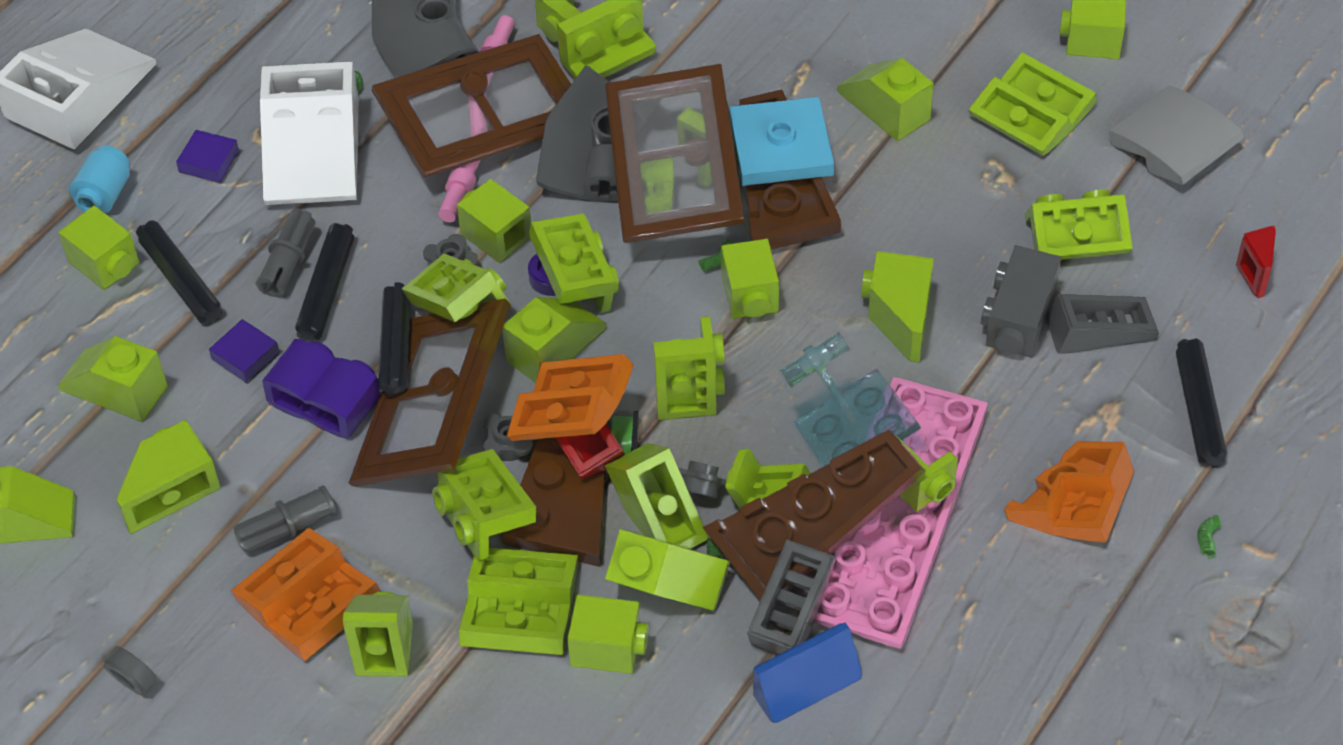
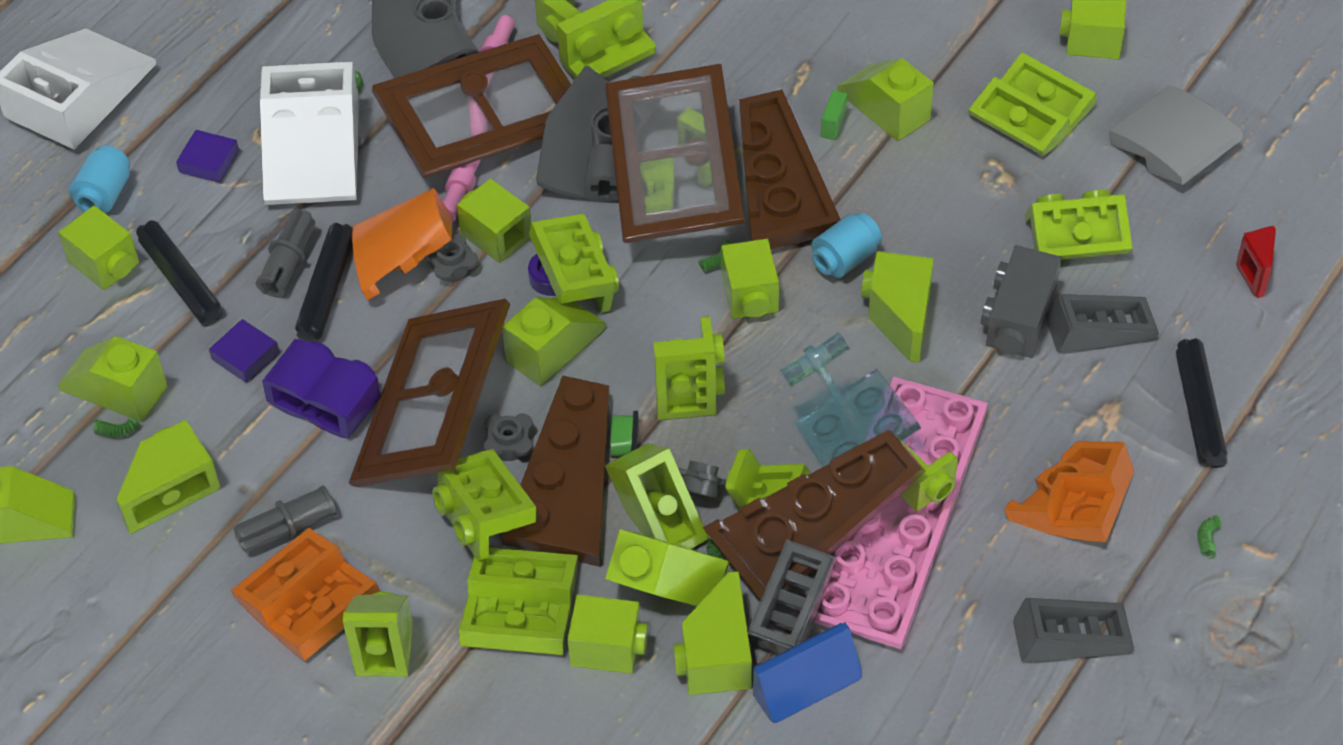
(118, 428): none -> bright green leg
(129, 670): dark grey tile -> none
(394, 340): black axle -> none
(399, 238): none -> orange slope
(454, 287): lime bracket -> none
(571, 398): orange slope -> none
(591, 451): red slope -> none
(716, 642): none -> lime slope
(781, 141): medium azure plate -> none
(834, 115): none -> bright green piece
(846, 244): none -> medium azure brick
(1041, 641): none -> dark grey slope

